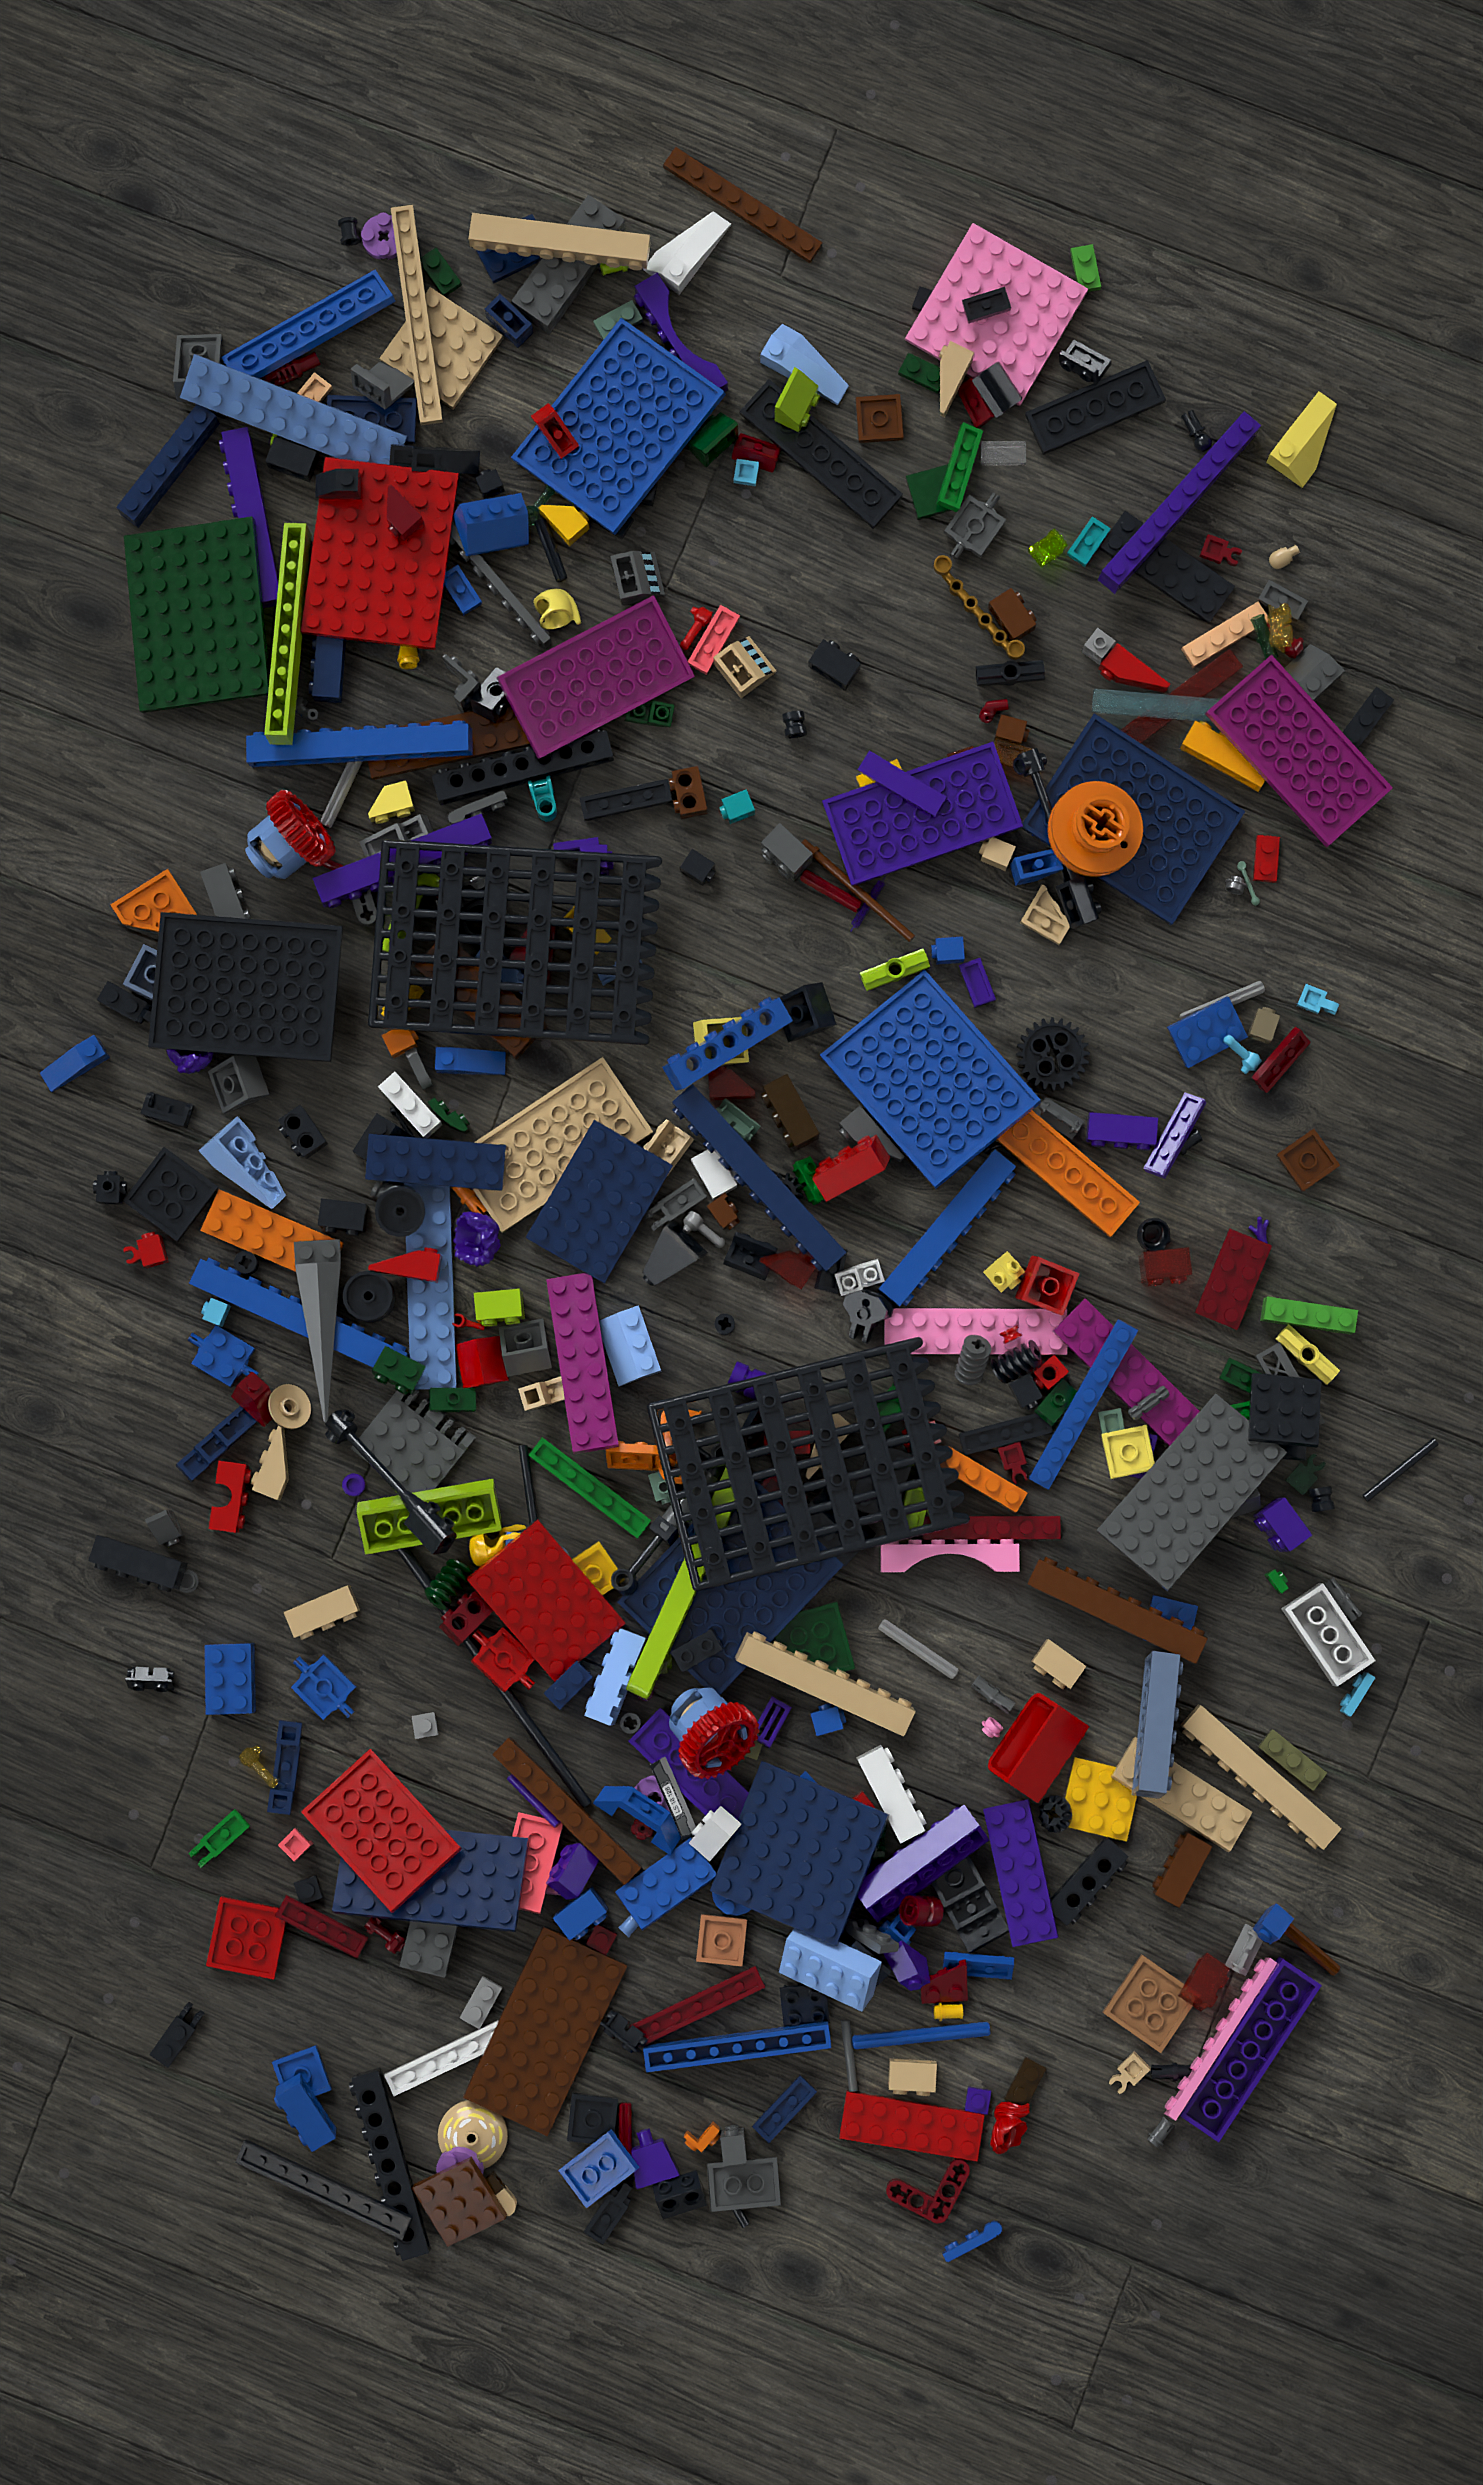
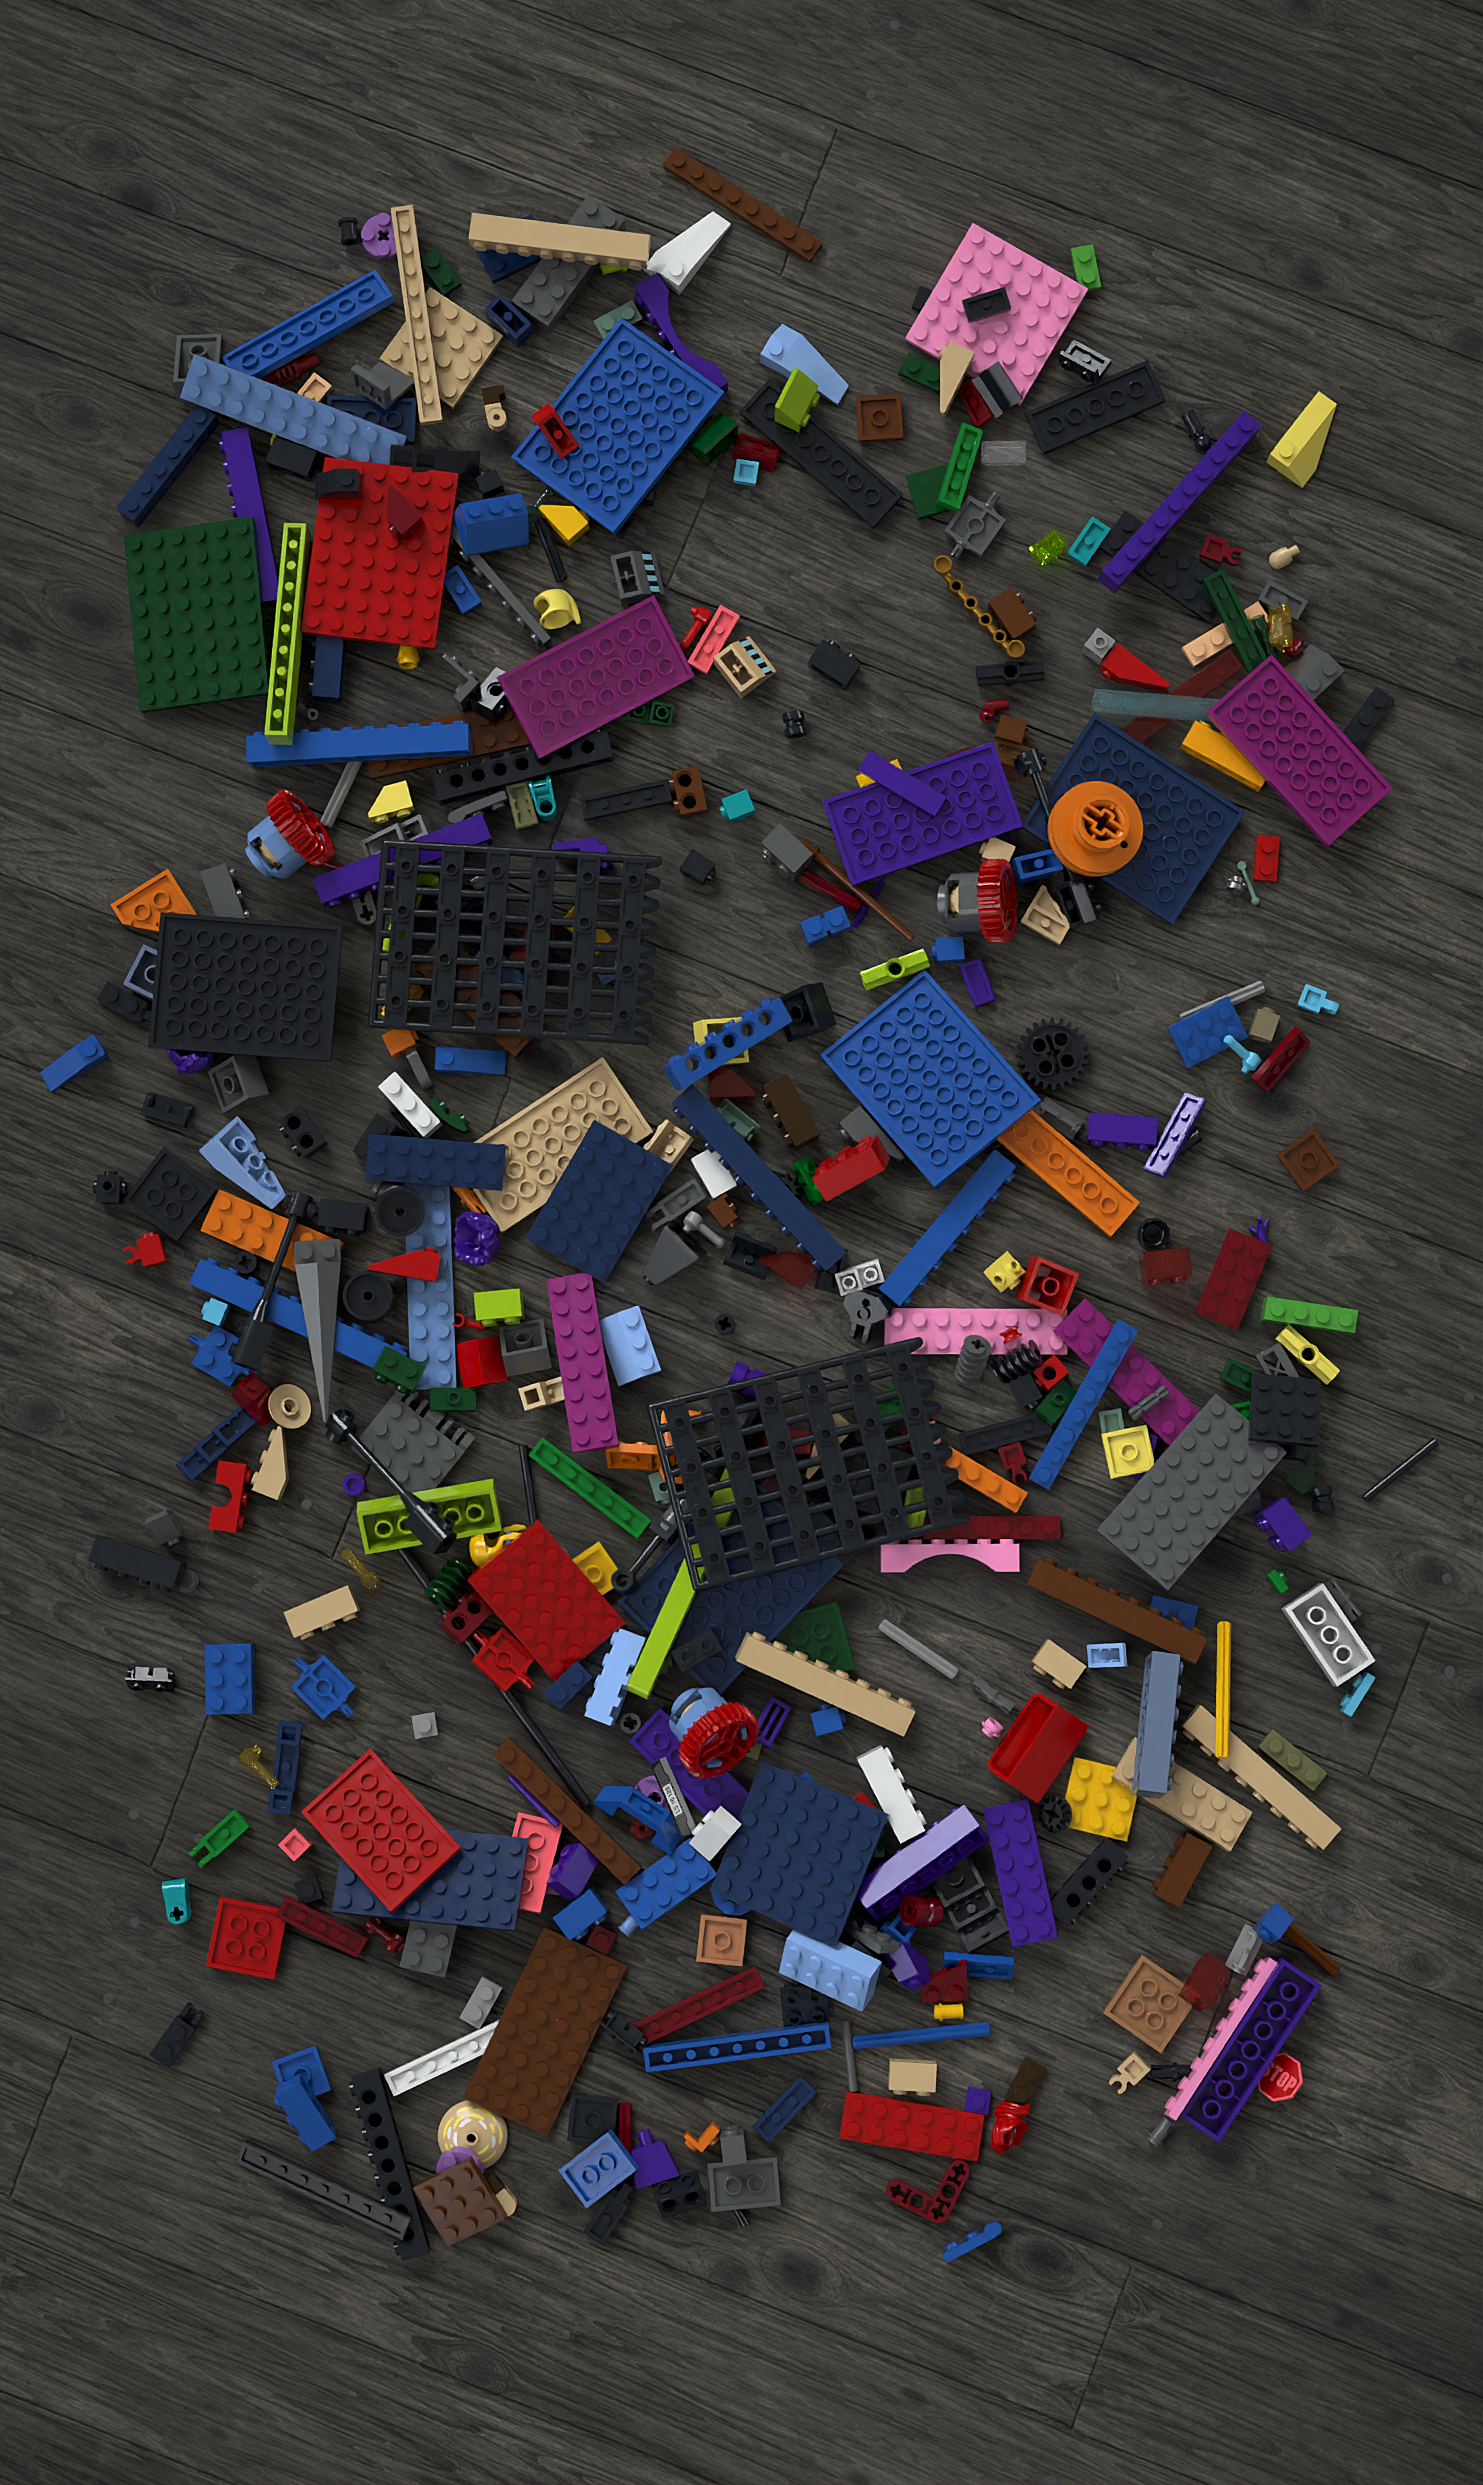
(177, 1896): none -> teal piece
(254, 1331): none -> black bar
(368, 1578): none -> clear yellow piece
(495, 415): none -> leg
(522, 805): none -> olive plate
(815, 928): none -> blue piece
(981, 901): none -> piece
(1107, 1655): none -> light blue slope
(1223, 1689): none -> yellow axle
(1234, 620): none -> dark green plate
(1281, 2078): none -> piece

